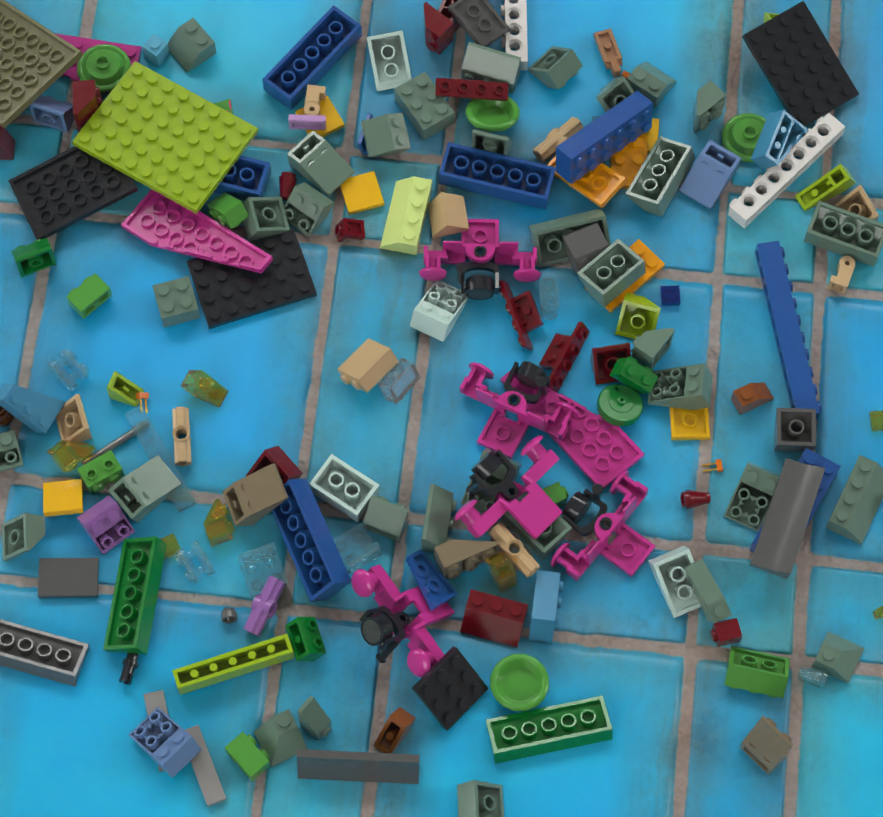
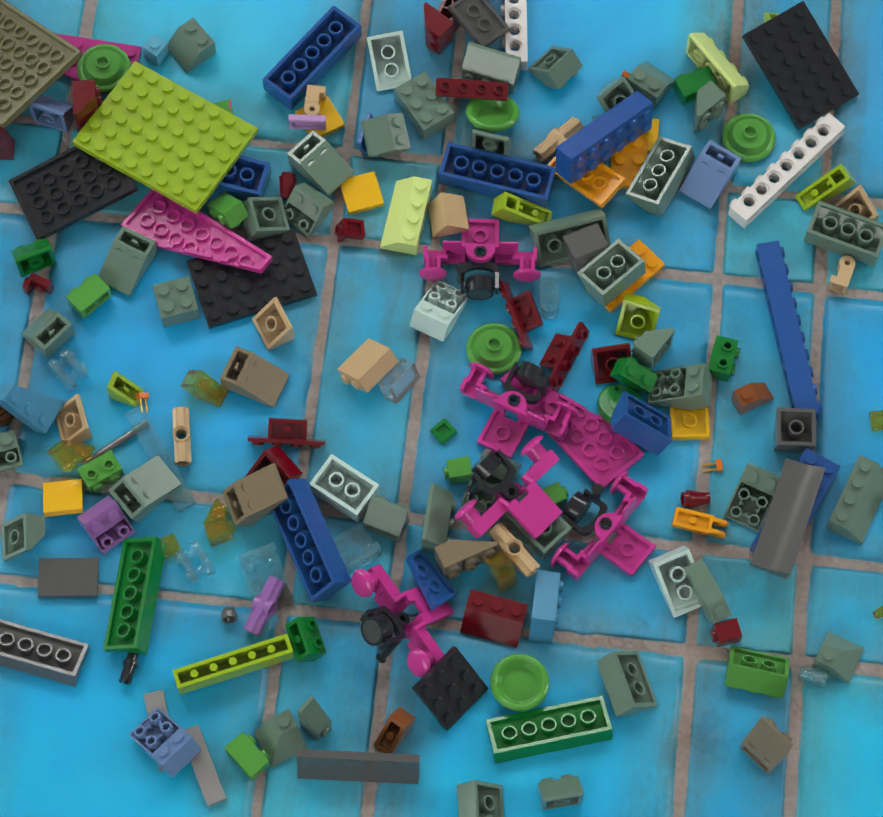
(38, 283): none -> dark red bracket
(48, 332): none -> sand green slope
(127, 260): none -> sand green slope
(253, 377): none -> dark tan slope
(273, 325): none -> tan slope
(289, 432): none -> dark red bracket
(443, 431): none -> green tile
(458, 470): none -> bright green brick
(494, 347): none -> bright green piece
(518, 210): none -> lime slope
(560, 792): none -> sand green slope
(609, 51): medium nougat hinge -> none
(626, 683): none -> sand green slope
(641, 424): none -> blue slope
(670, 295): clear blue tile -> none
(688, 84): none -> green brick
(698, 522): none -> light orange hinge
(704, 53): none -> yellowish green slope
(722, 358): none -> green brick
(777, 138): dark azure wedge -> none

